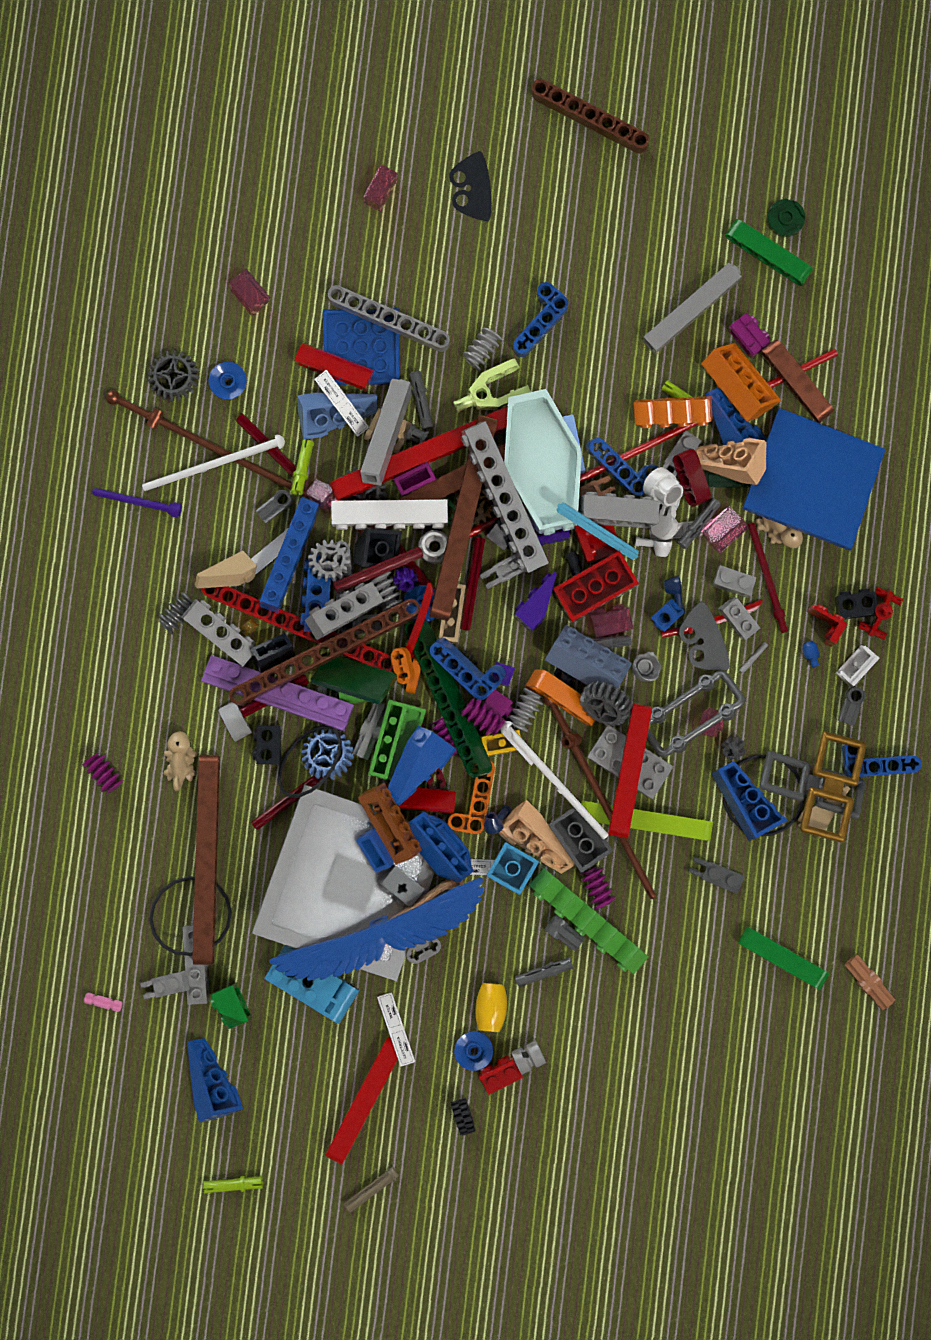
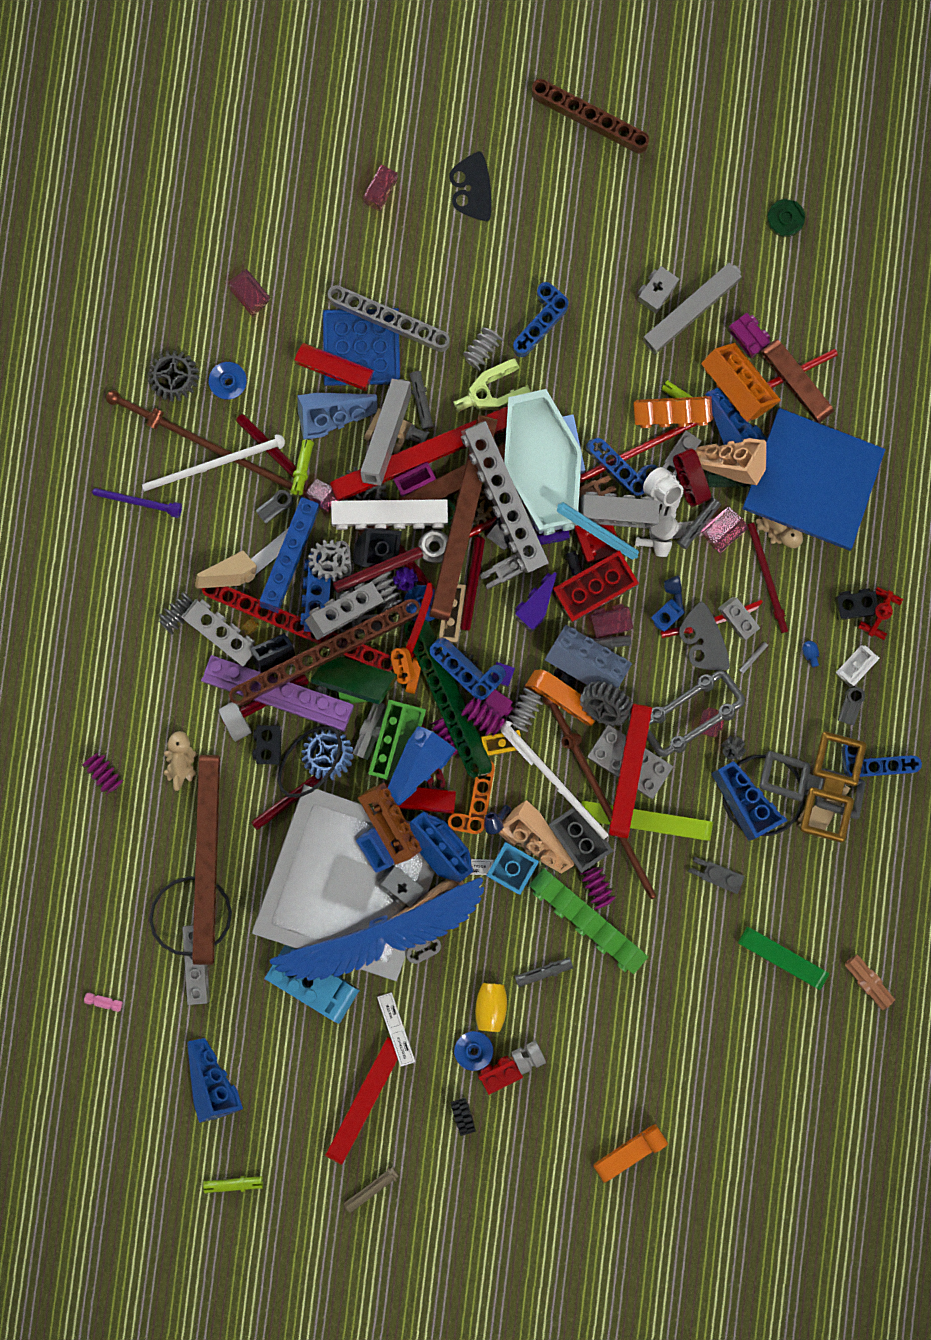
(167, 985): light grey hinge -> none
(232, 1005): green slope -> none
(341, 403): white sticker -> none
(561, 930): dark grey piece -> none
(630, 1152): none -> orange beam
(646, 667): light grey hair -> none
(652, 299): none -> light grey brick
(734, 581): light grey brick -> none
(769, 252): green beam -> none
(836, 621): red bracket -> none

